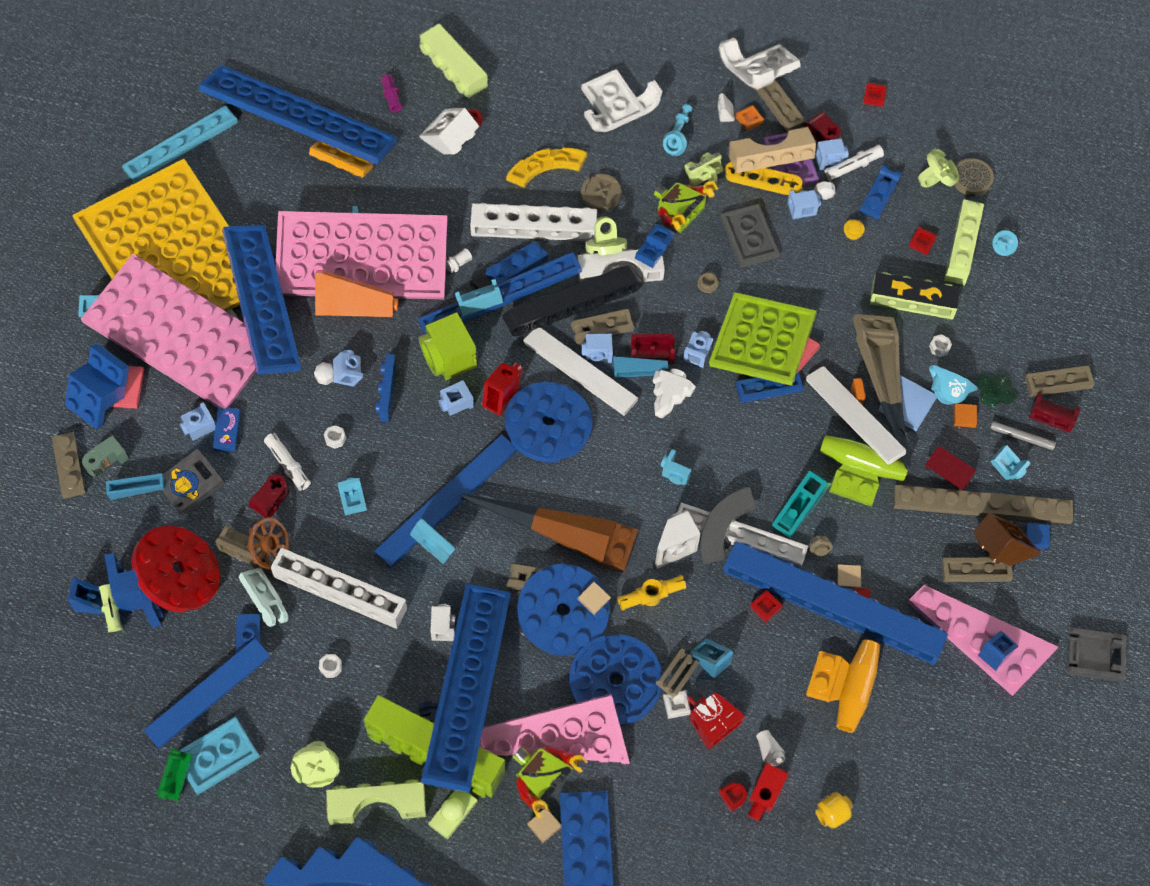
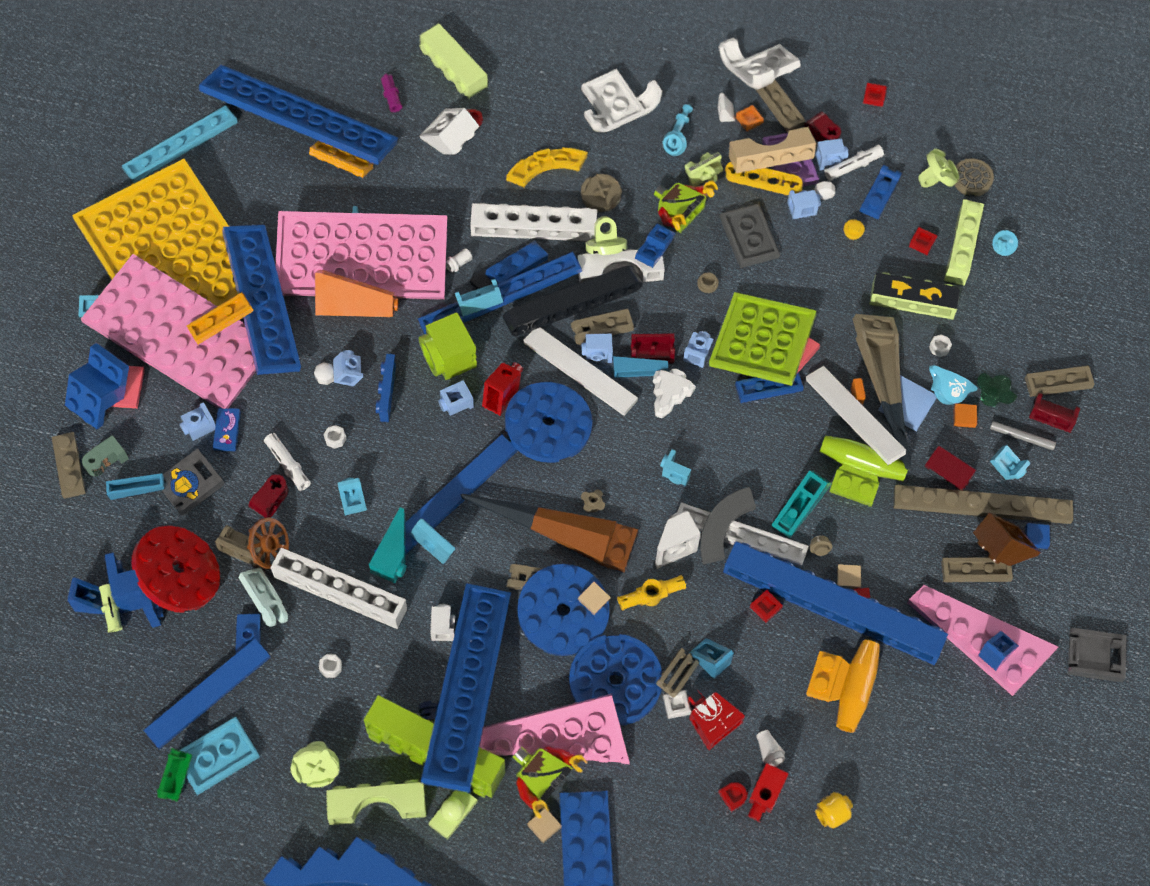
(220, 318): none -> light orange tile
(390, 555): none -> teal slope
(593, 506): none -> dark tan plate

